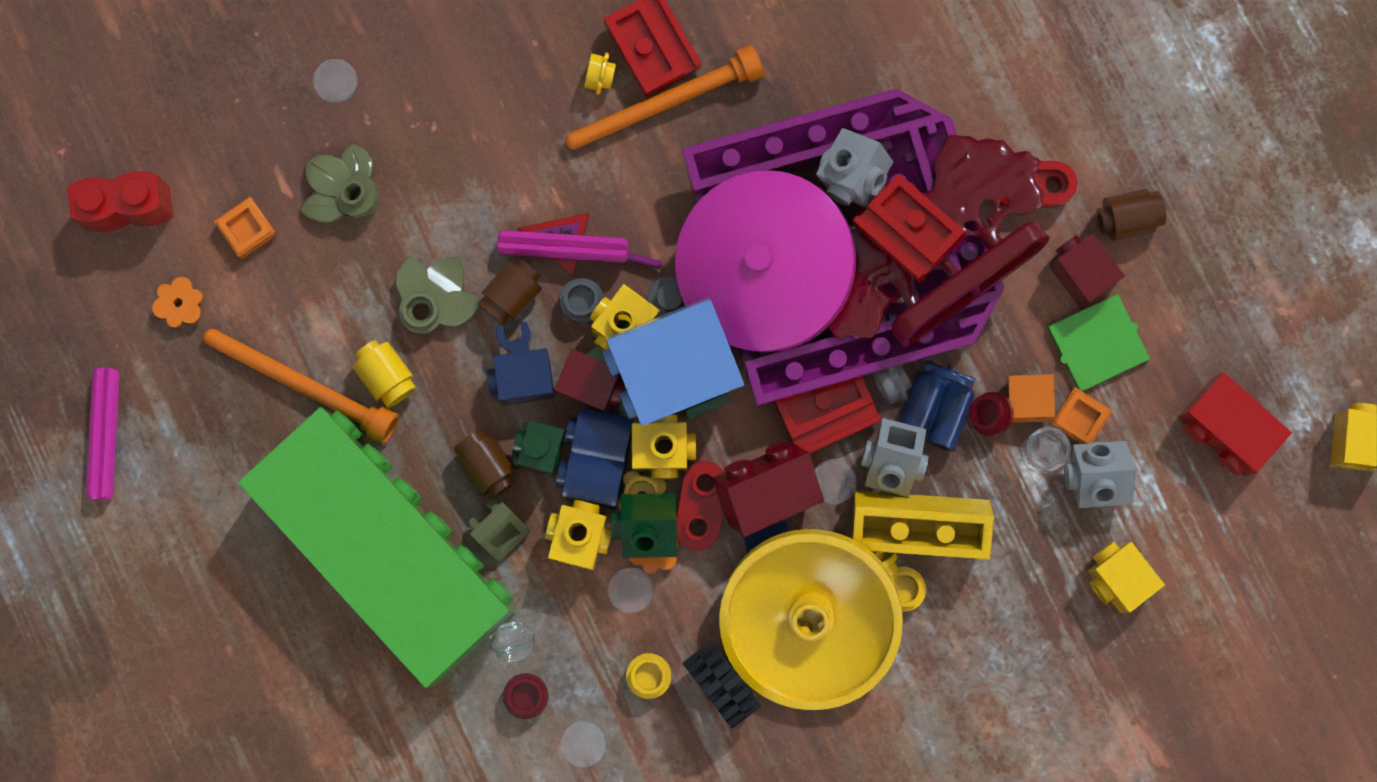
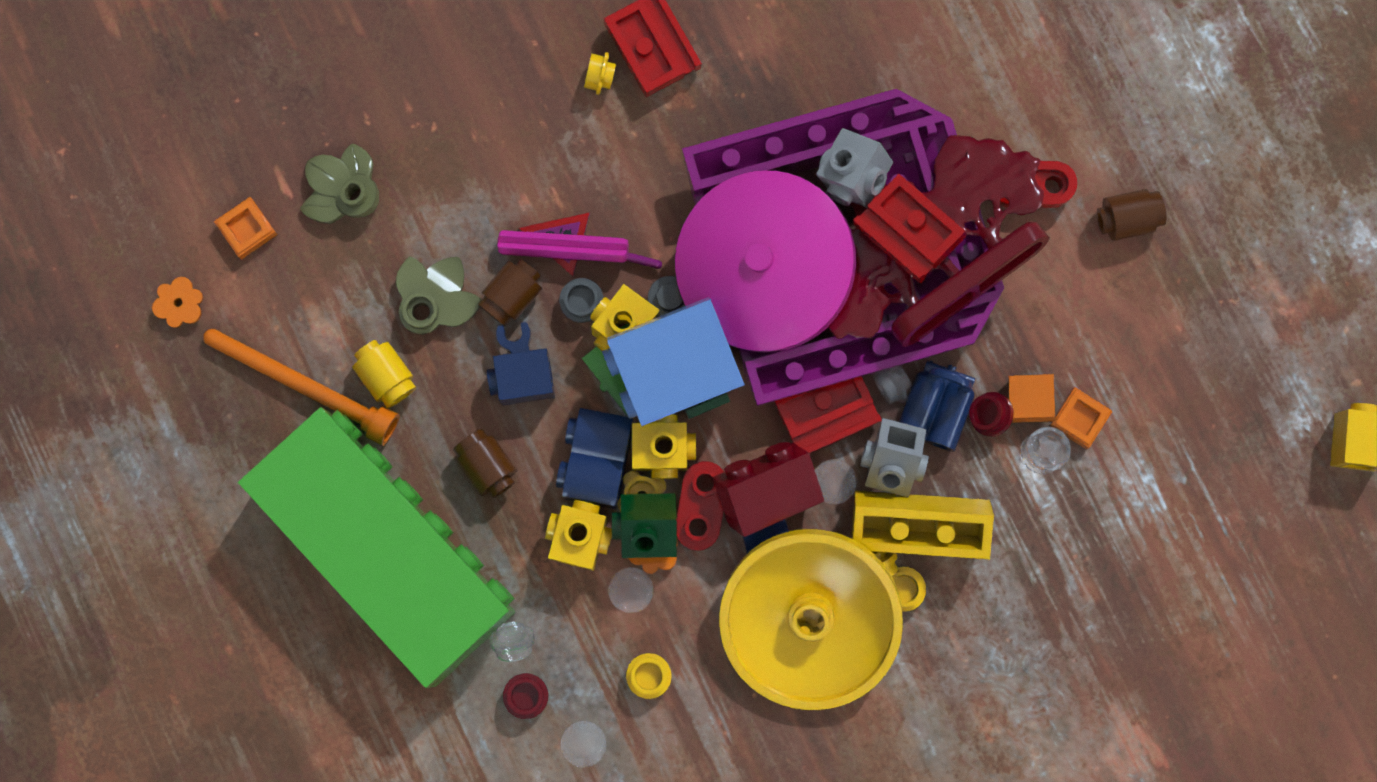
(102, 434): dark pink axle -> none
(110, 205): red brick -> none
(335, 80): clear plate -> none
(499, 530): olive tile -> none
(538, 448): dark green brick -> none
(590, 382): dark red brick -> none
(721, 684): black tyre -> none
(742, 67): orange piece -> none
(1085, 269): dark red brick -> none
(1098, 343): bright green piece -> none
(1101, 474): light grey brick -> none
(1123, 577): yellow brick -> none
(1233, 426): red brick -> none

